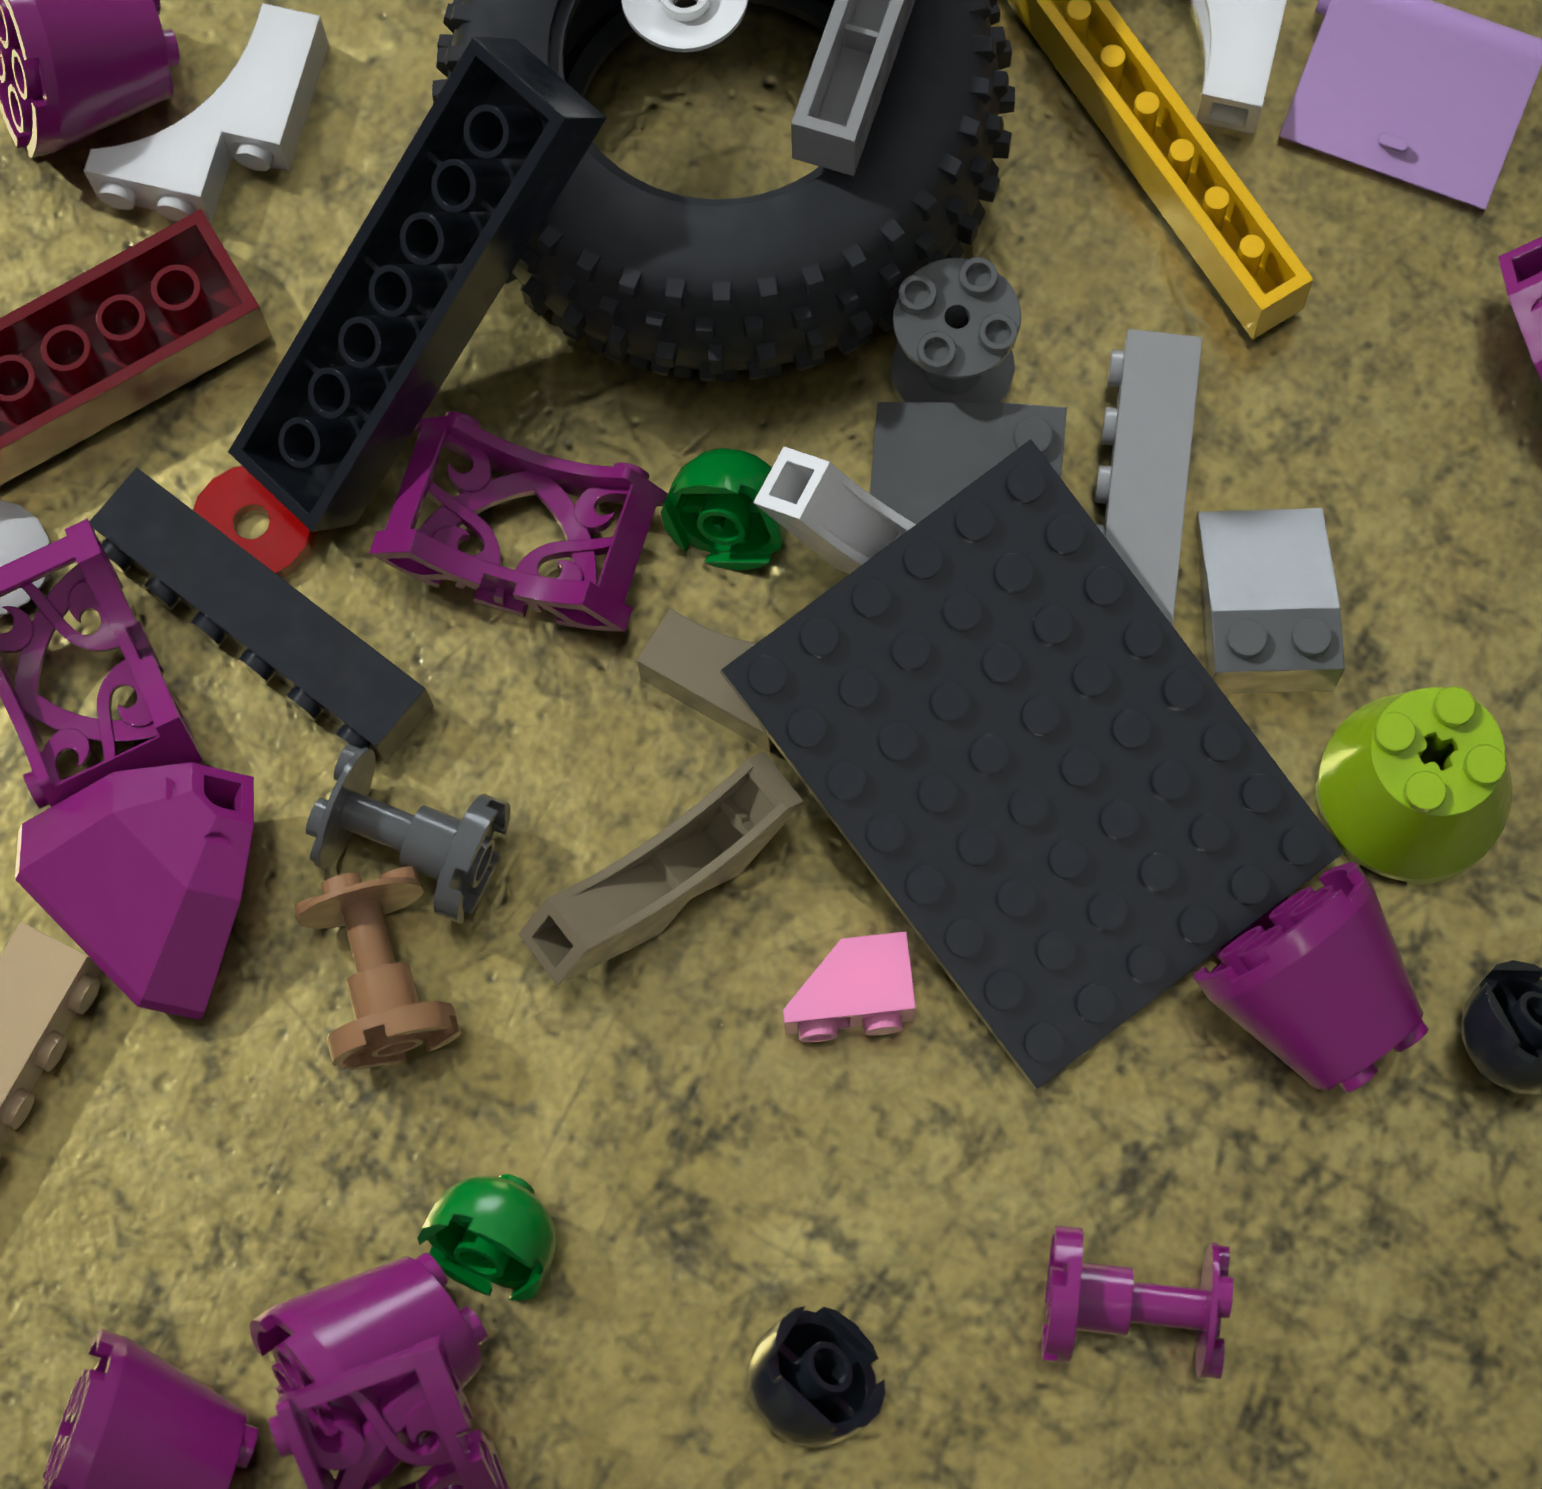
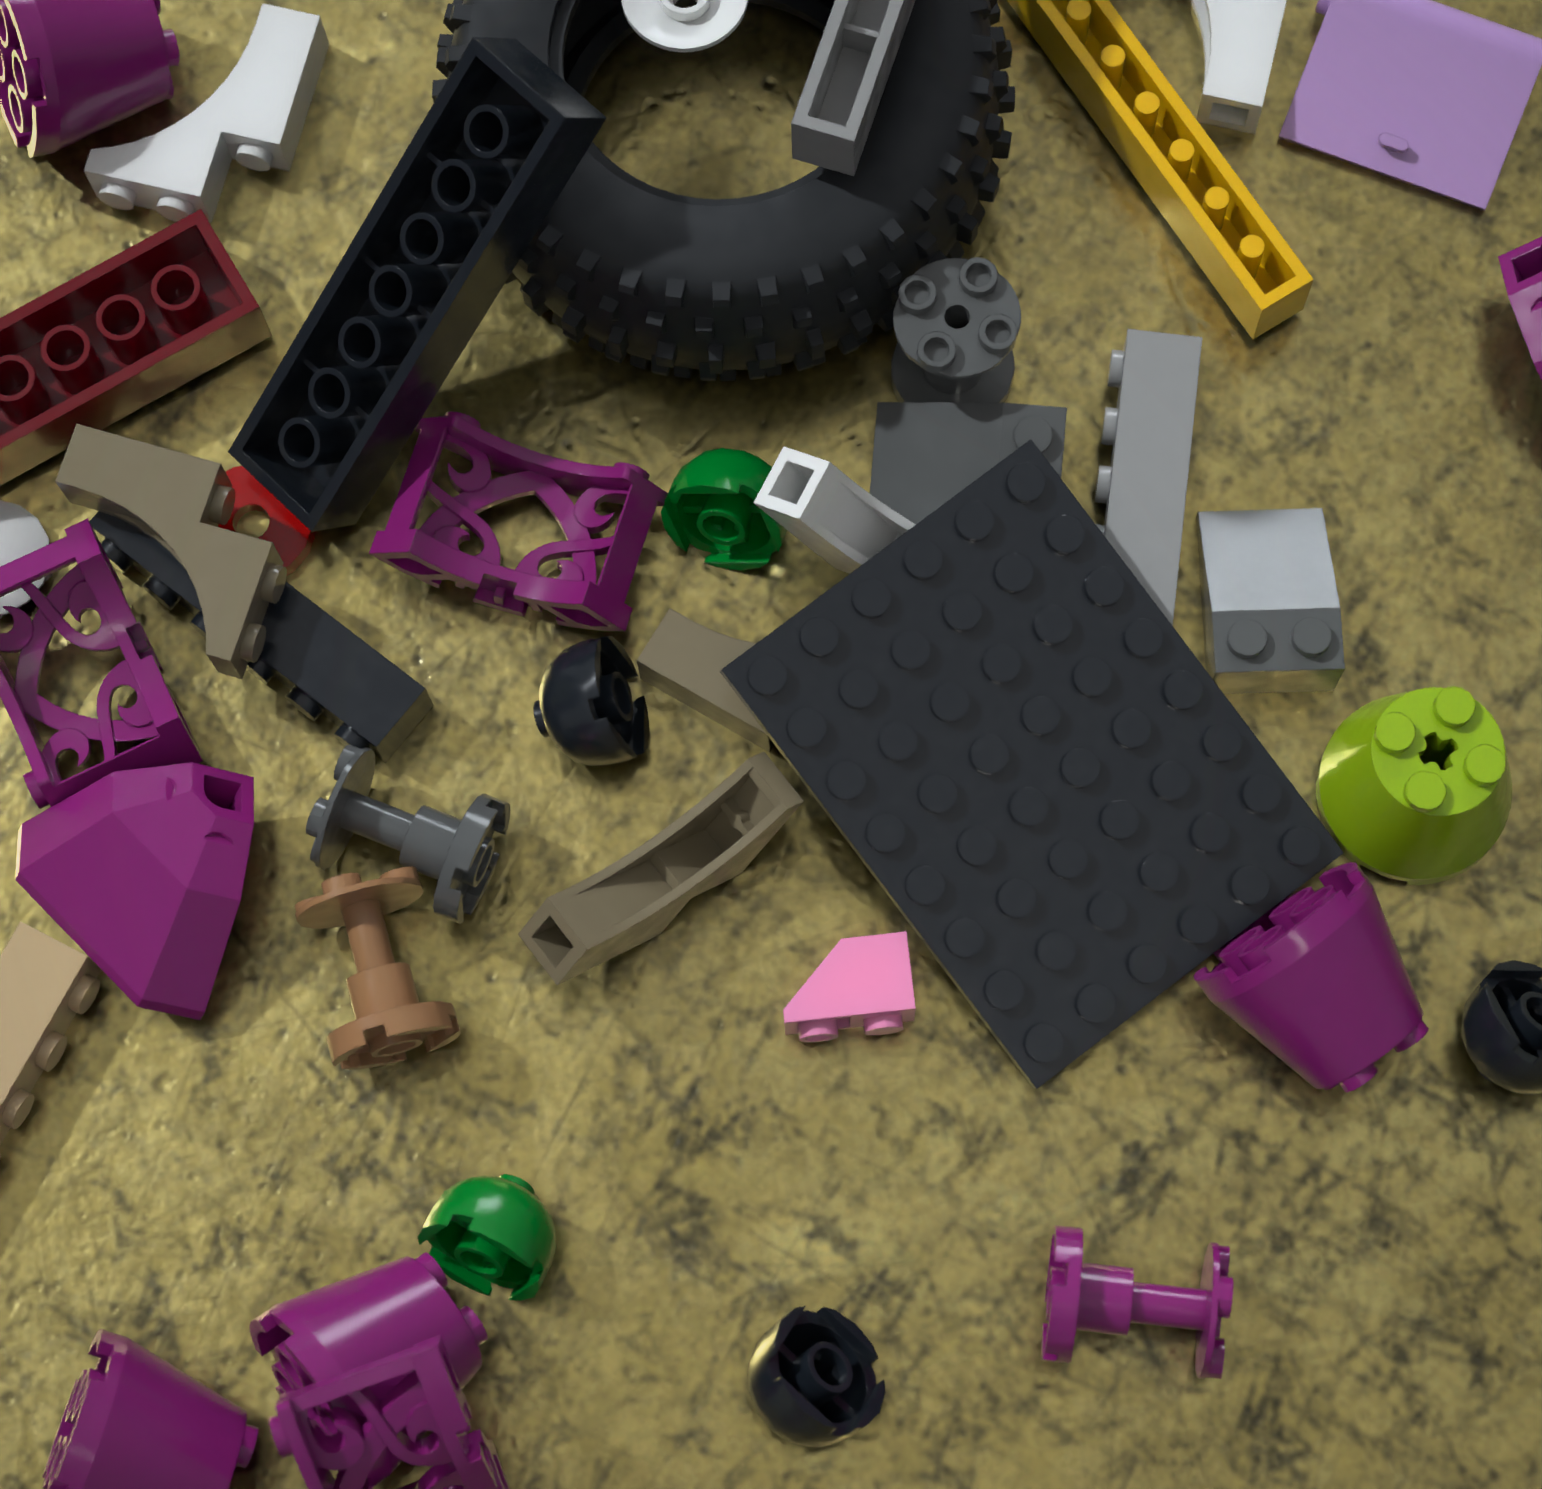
(180, 506): none -> dark tan arch
(590, 705): none -> black cylinder

